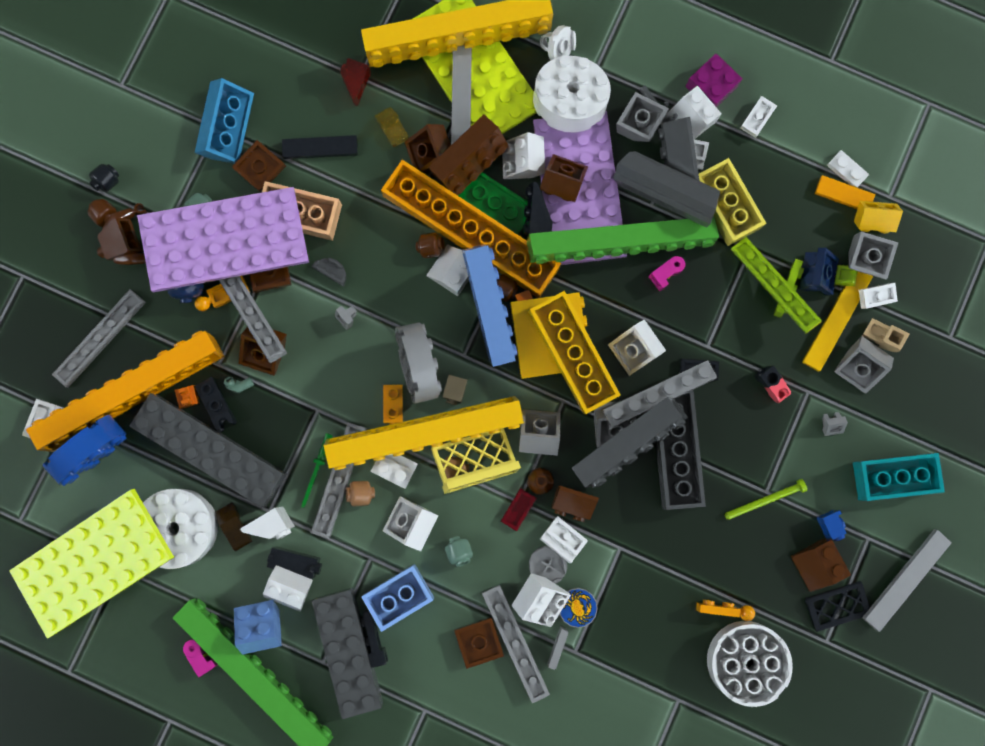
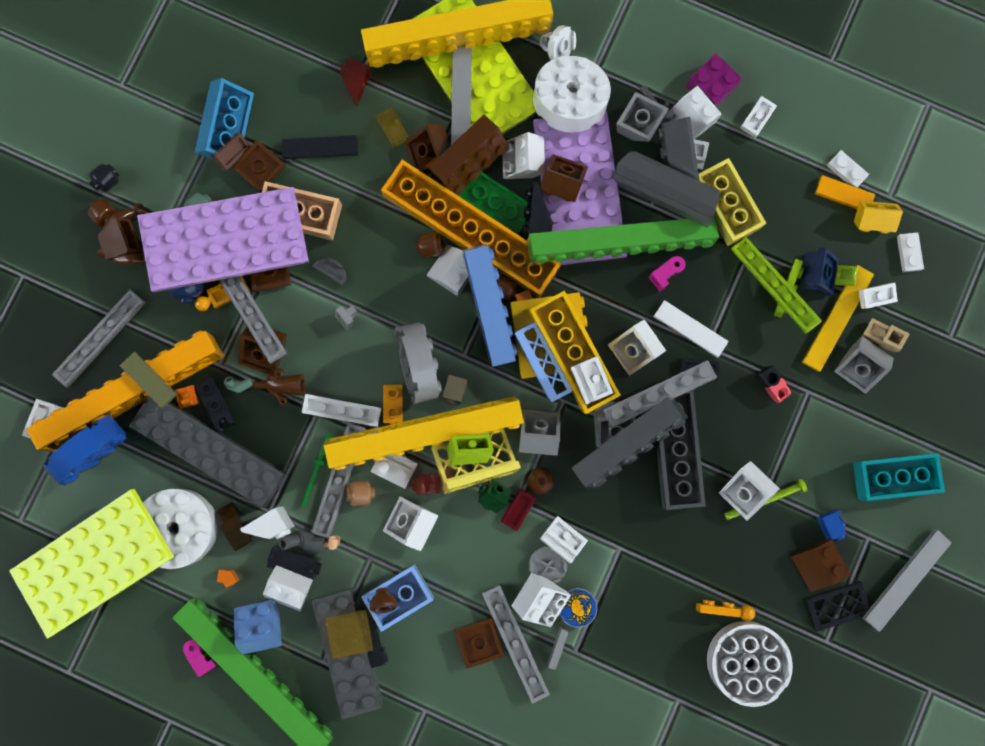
(148, 380): none -> olive tile
(227, 577): none -> orange piece
(231, 151): none -> reddish brown tile
(280, 384): none -> reddish brown piece
(308, 542): none -> dark grey arm
(341, 410): none -> white plate
(349, 634): none -> clear yellow tile
(383, 601): none -> reddish brown brick
(427, 484): none -> clear red slope
(459, 551): sand green head -> none
(469, 449): none -> lime brick
(493, 496): none -> dark green brick
(535, 365): none -> light blue fence
(574, 503): reddish brown slope -> none
(591, 380): none -> white plate
(691, 329): none -> white tile
(748, 490): none -> white slope
(834, 425): light grey tile -> none
(871, 254): light grey slope -> none
(910, 252): none -> white plate

